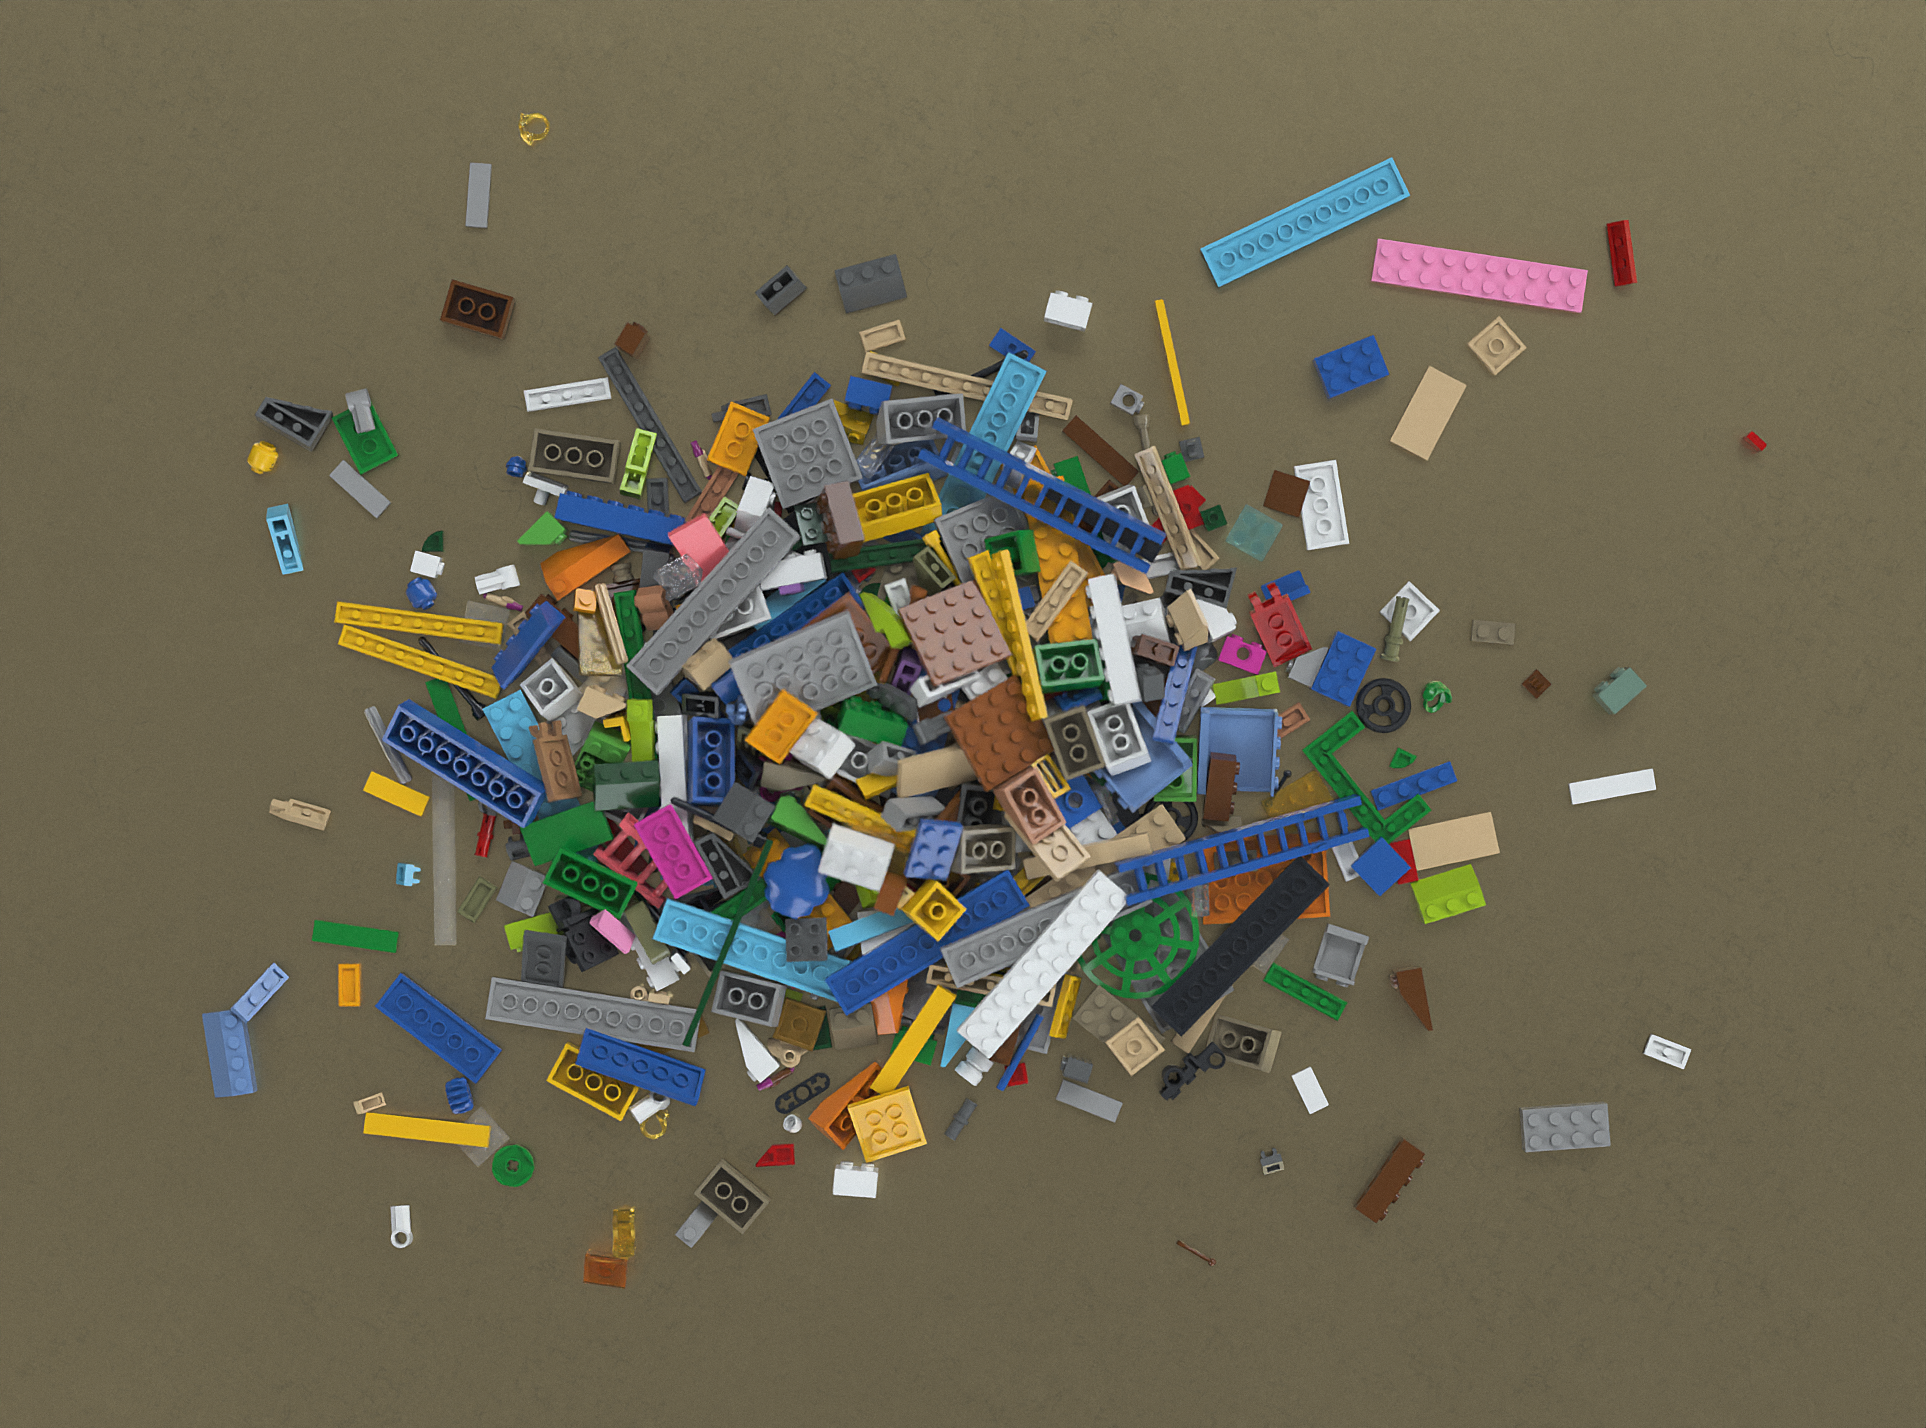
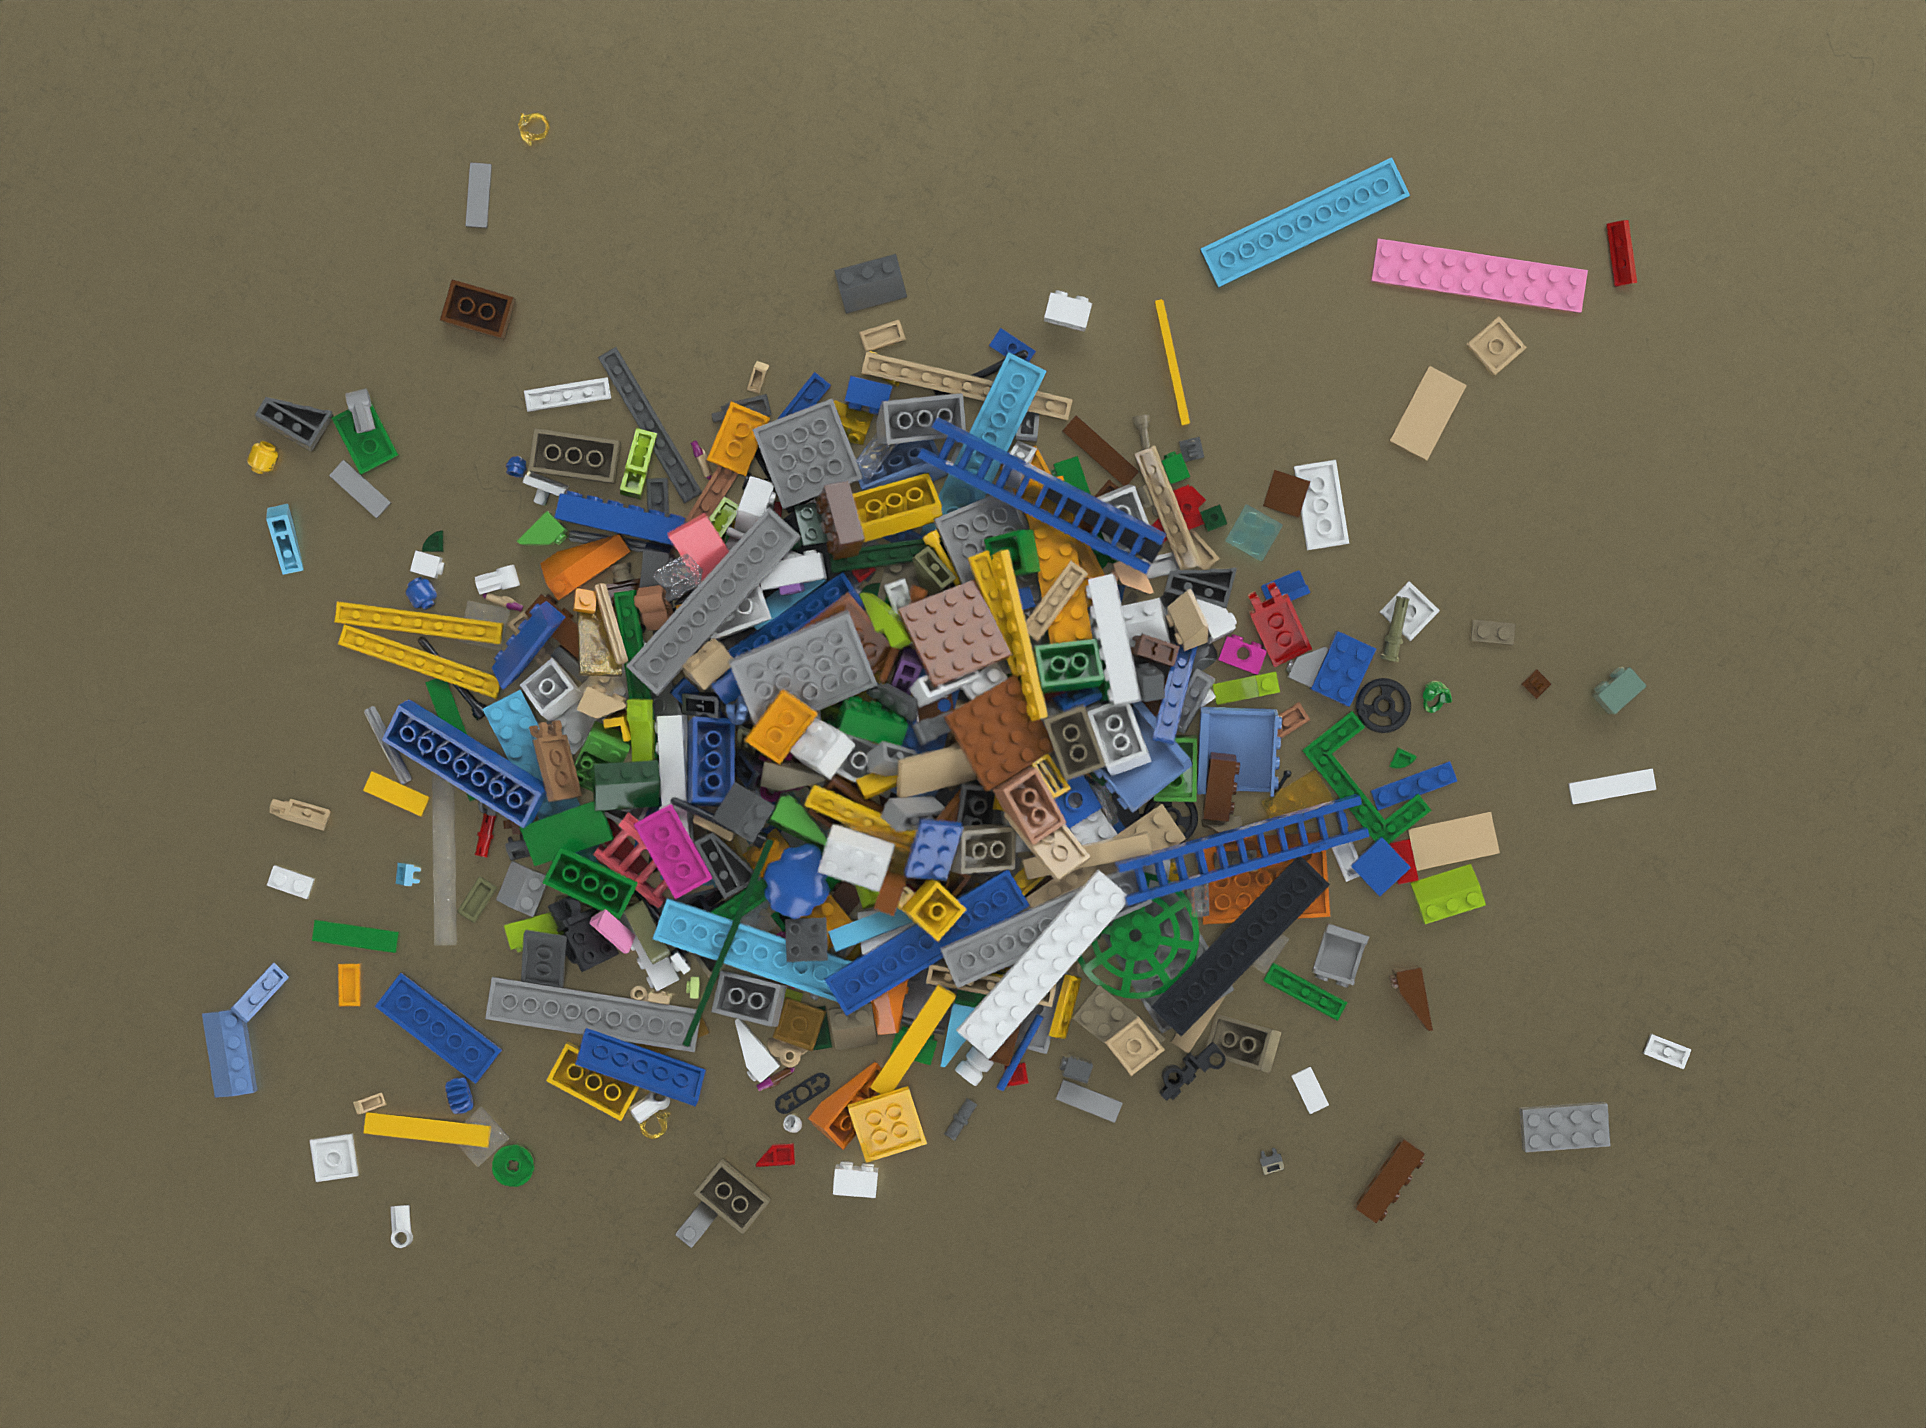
(290, 882): none -> white plate
(334, 1157): none -> white tile
(605, 1270): clear orange slope -> none
(624, 1233): clear yellow brick -> none
(632, 340): reddish brown brick -> none
(693, 987): none -> yellowish green plate
(757, 377): none -> tan piece
(780, 290): dark grey brick -> none
(1124, 391): light grey brick -> none
(1211, 1261): reddish brown hinge -> none
(1350, 367): blue brick -> none
(1755, 441): red tile -> none

